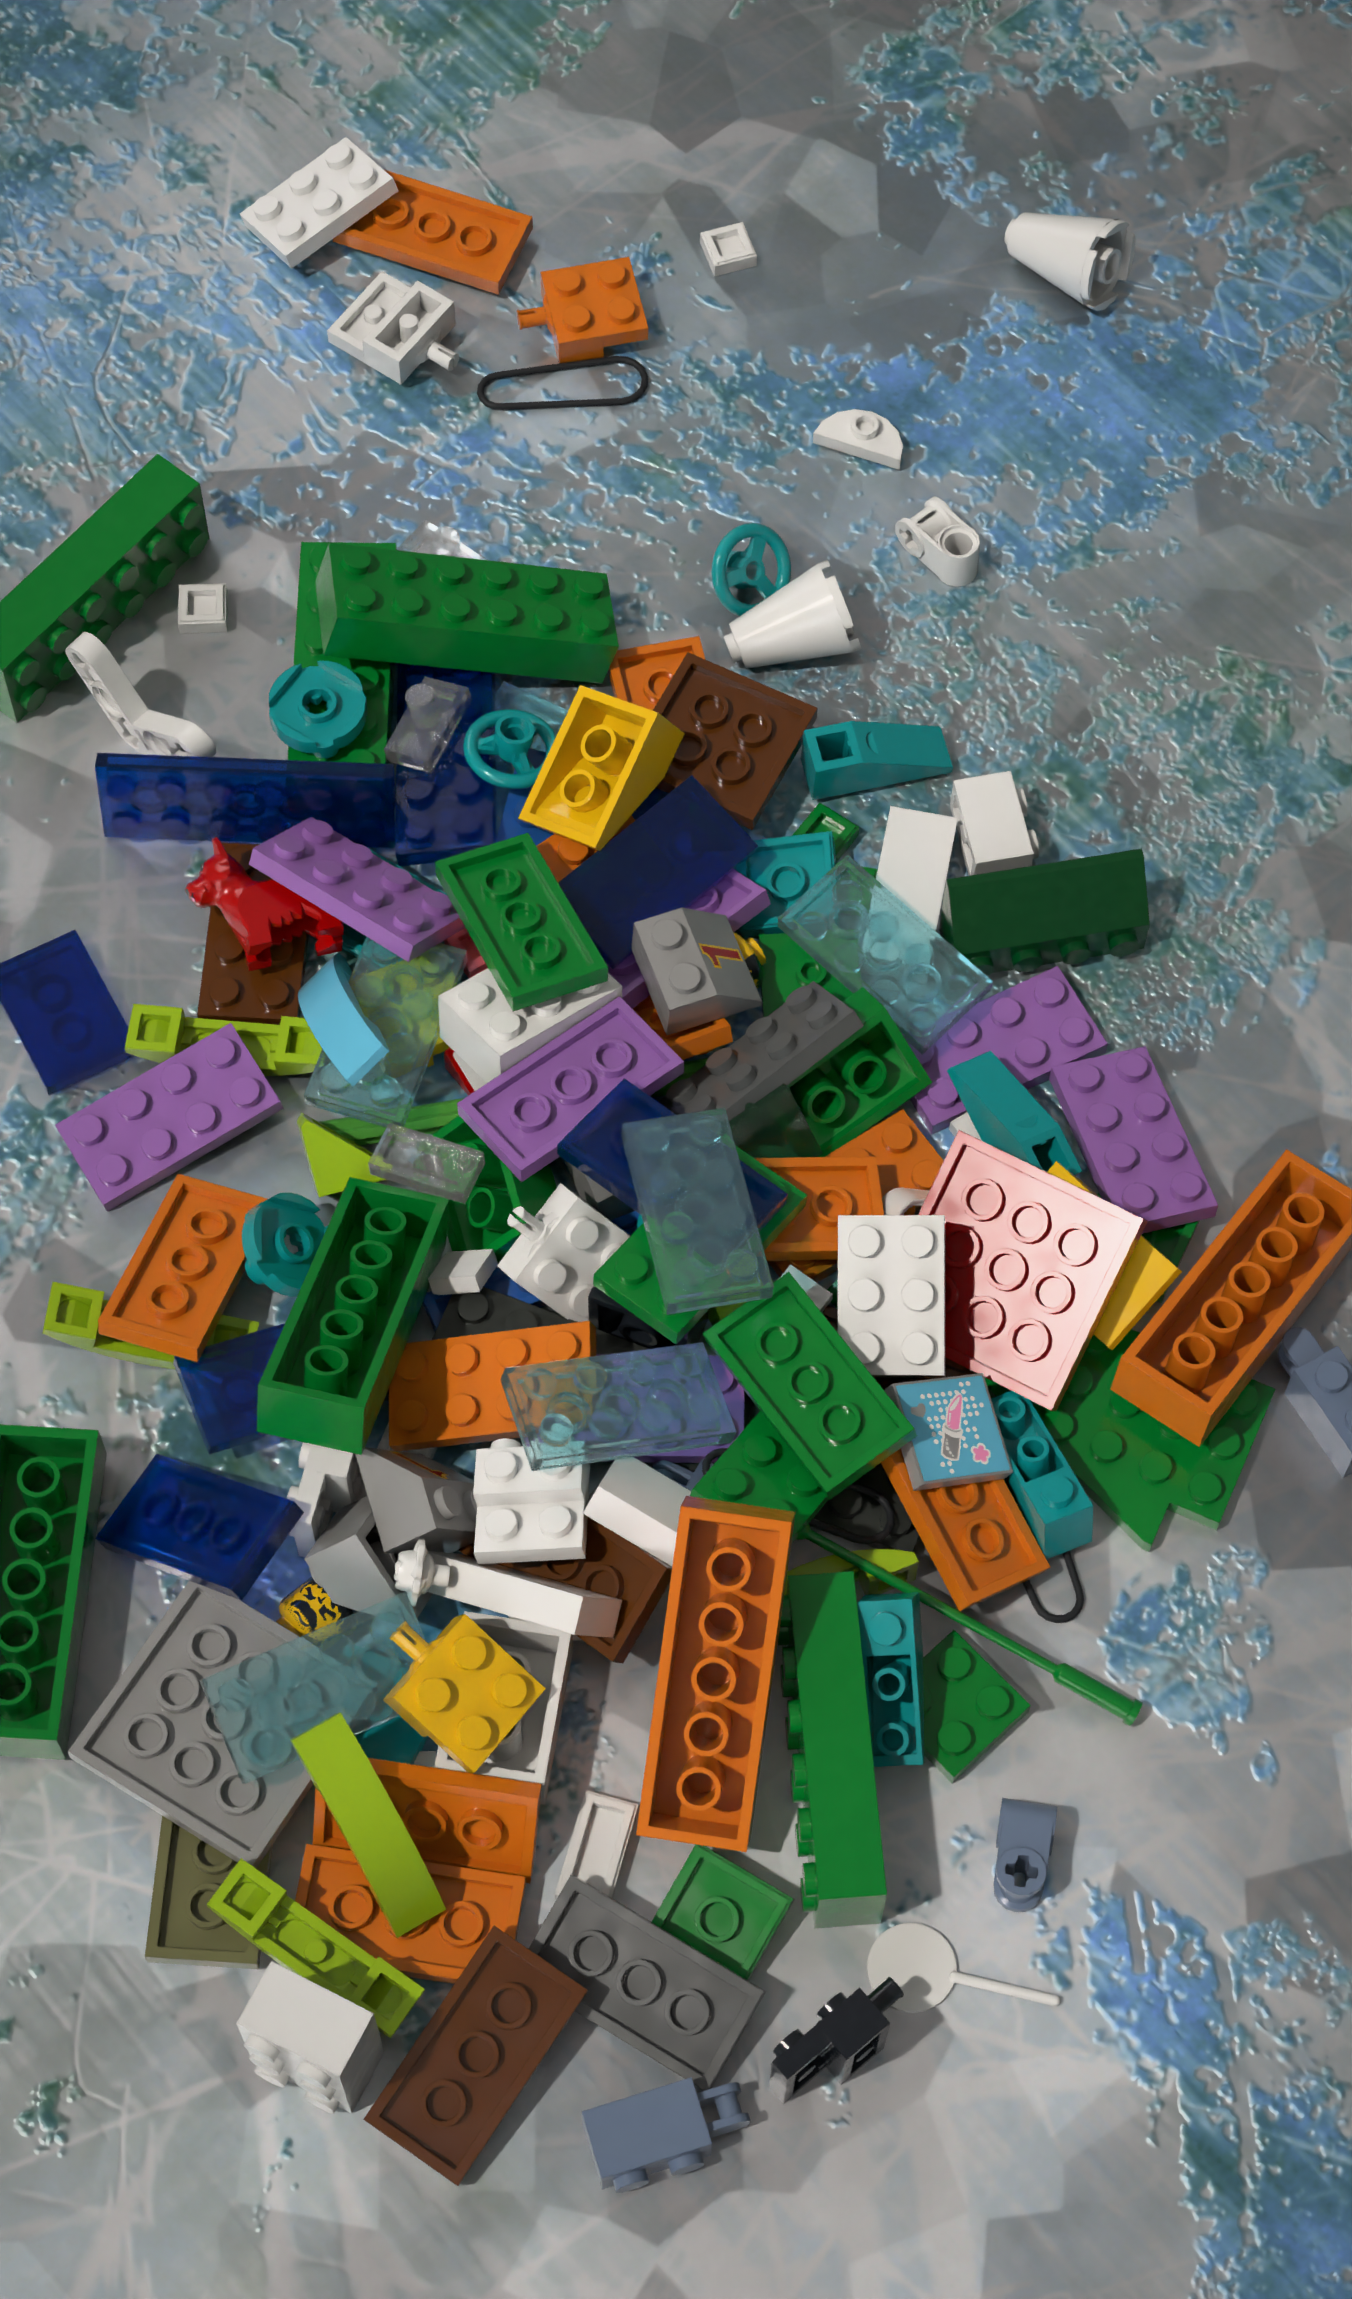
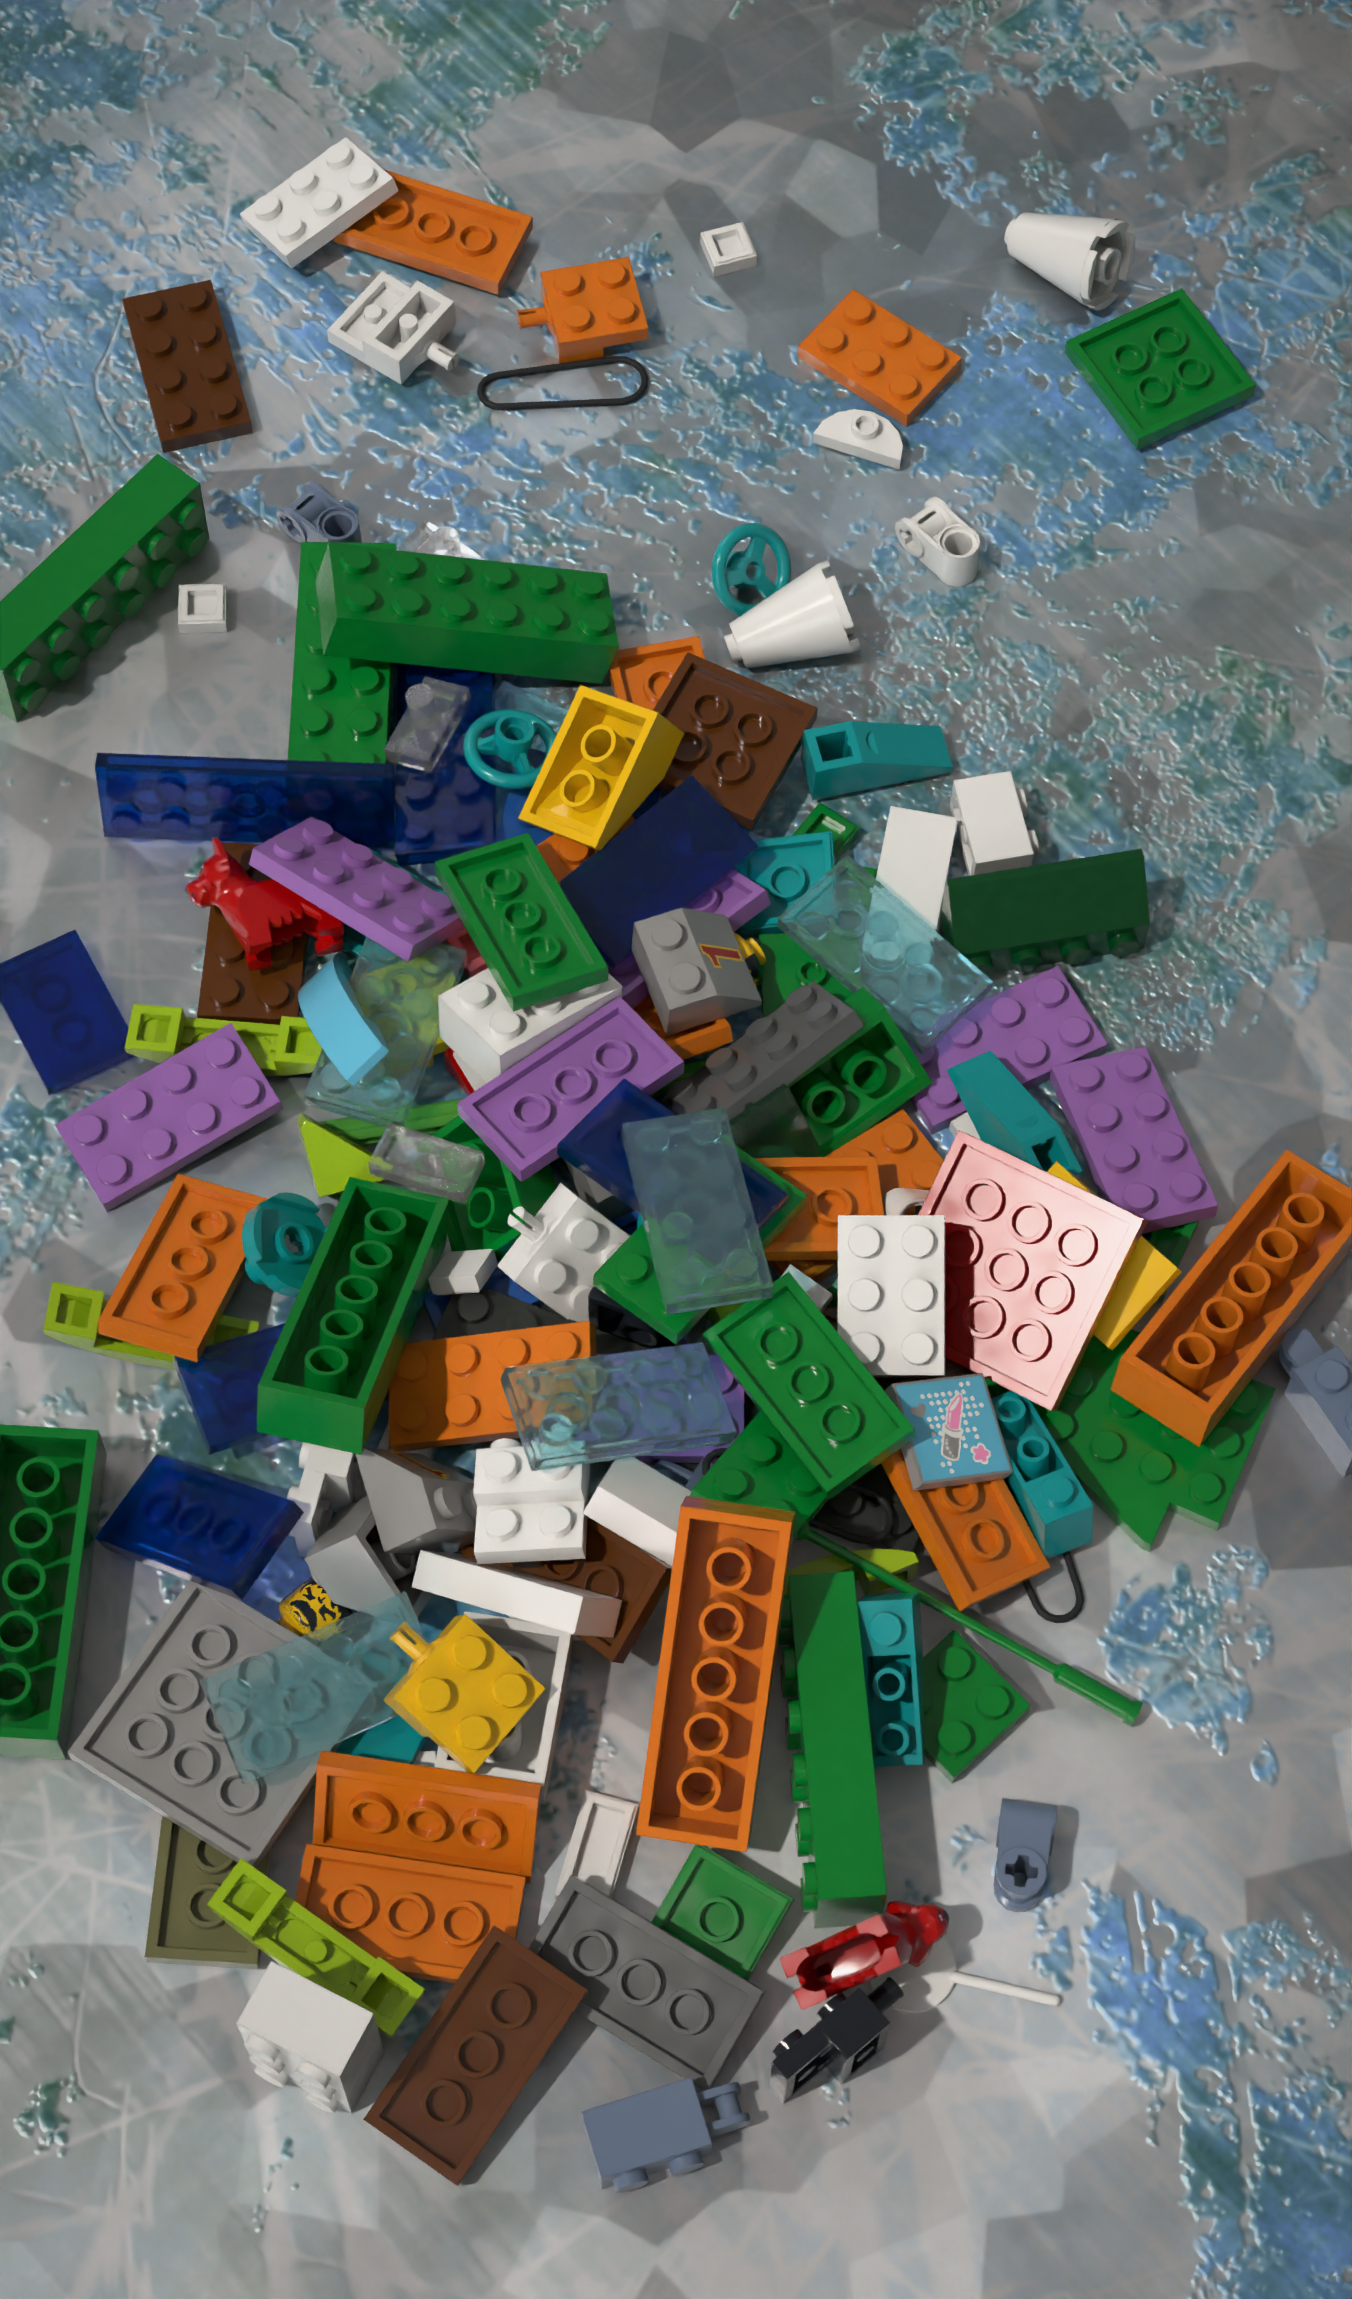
(138, 726): white beam -> none
(187, 366): none -> reddish brown plate
(319, 518): none -> sand blue piece
(320, 732): teal plate -> none
(369, 1824): lime slope -> none
(417, 1572): white plant -> none
(865, 1951): none -> red animal
(879, 357): none -> orange plate
(1159, 368): none -> green plate

